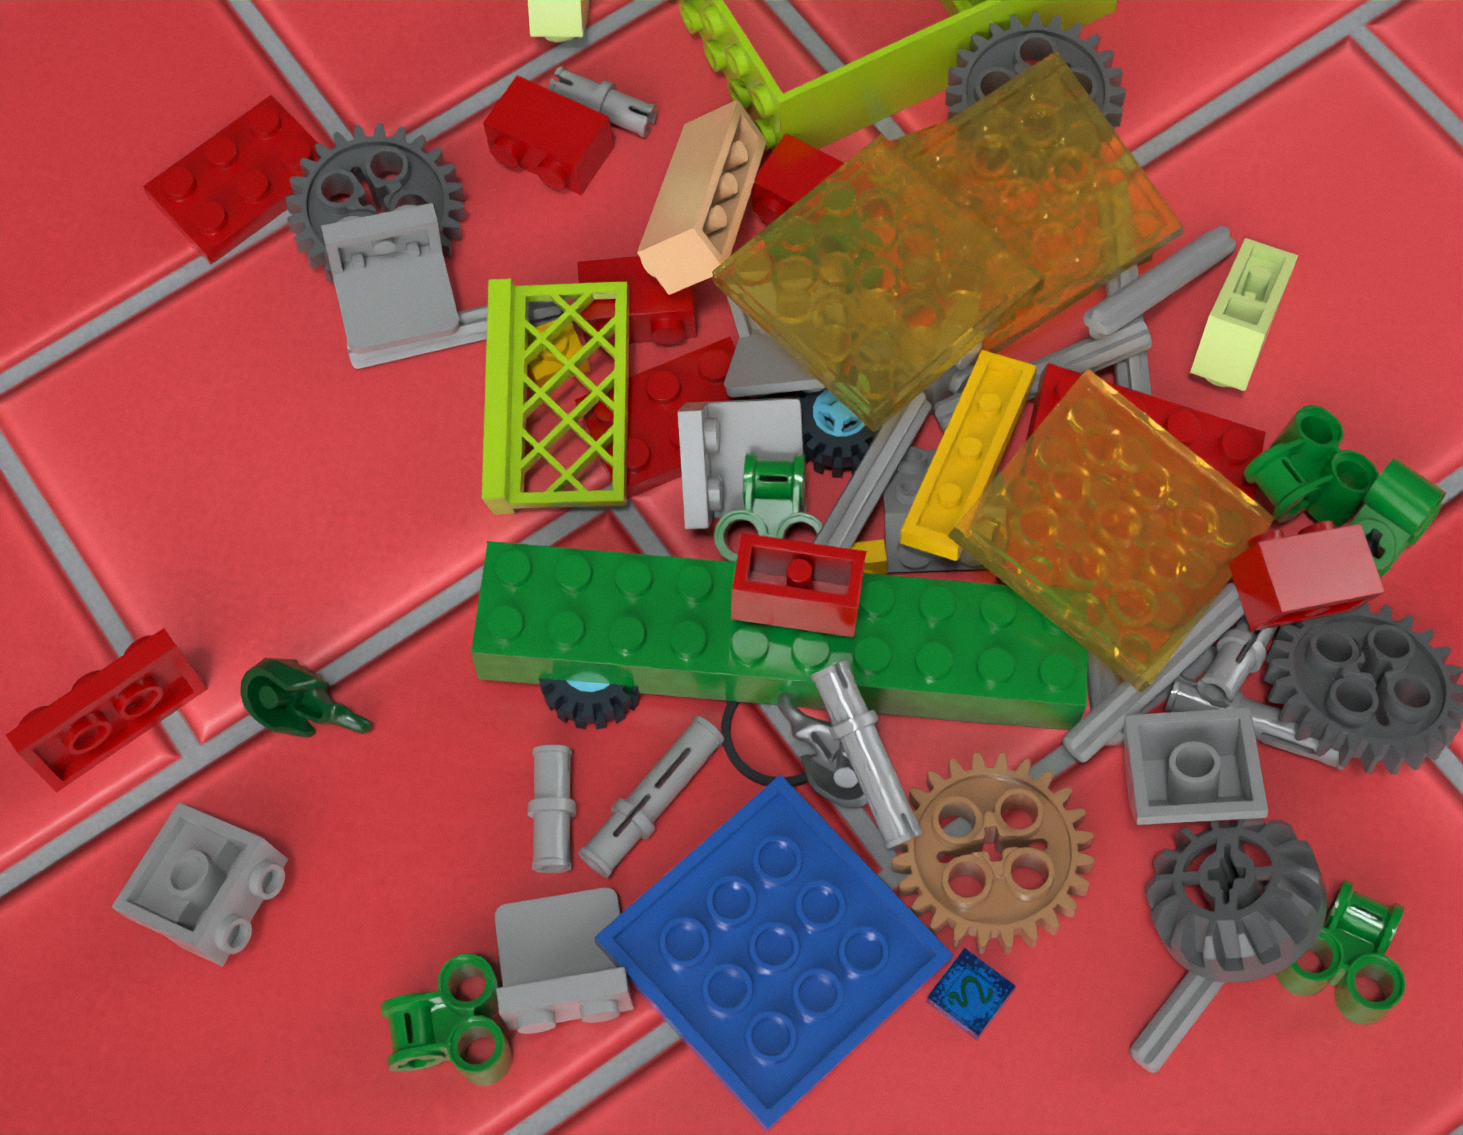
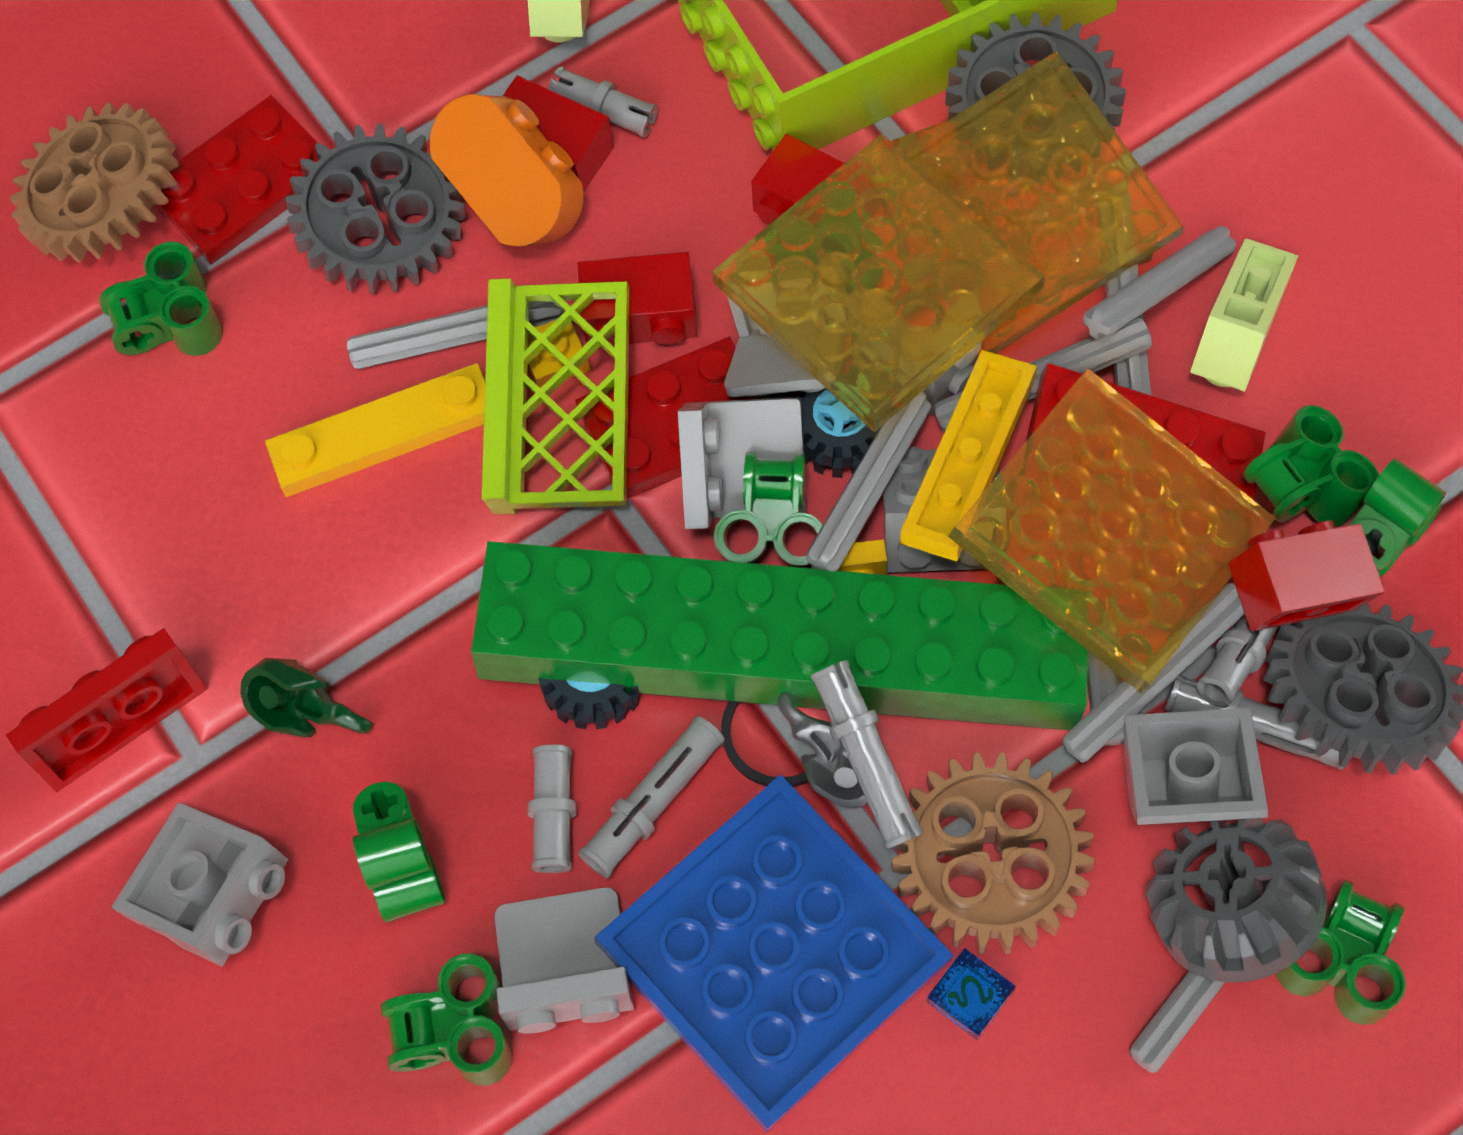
(94, 182): none -> medium nougat gear
(163, 305): none -> green piece
(378, 430): none -> yellow plate
(391, 278): light grey bracket -> none
(394, 853): none -> green piece
(507, 169): none -> orange brick
(702, 197): light nougat brick -> none
(797, 584): red brick -> none

